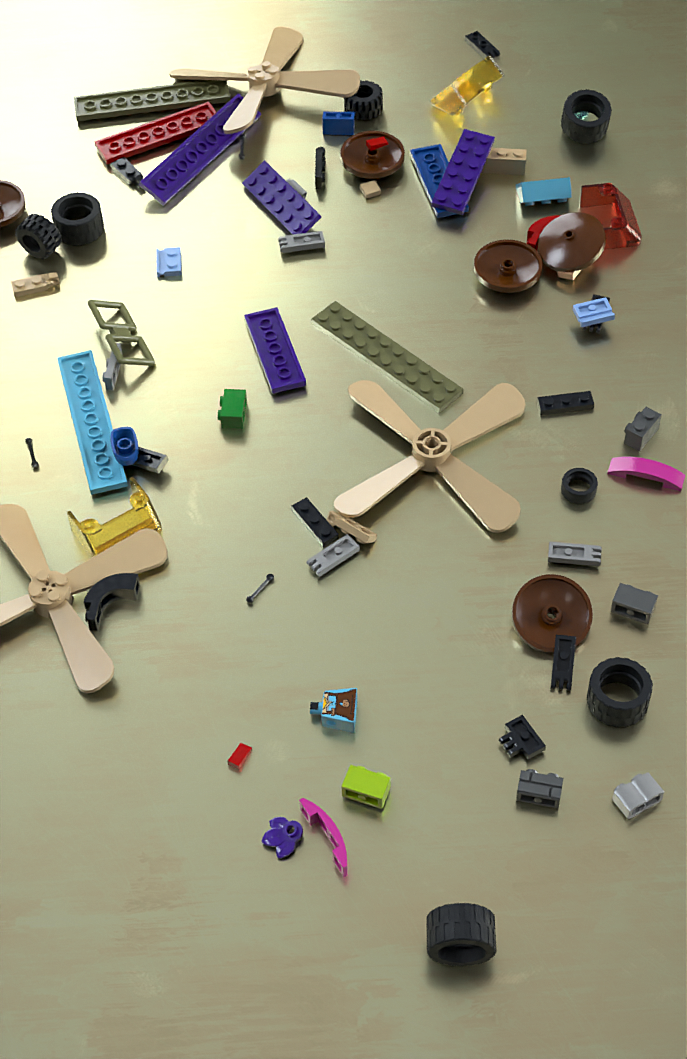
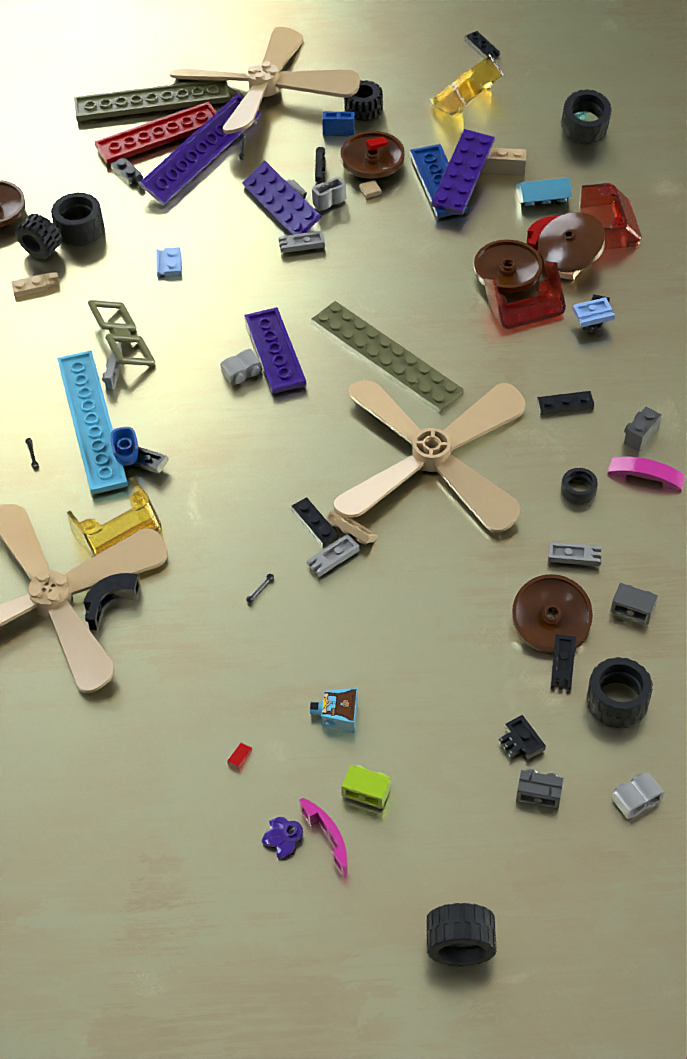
(233, 408): green brick -> none
(241, 366): none -> light grey brick
(329, 193): none -> light grey brick
(546, 305): none -> clear red windscreen

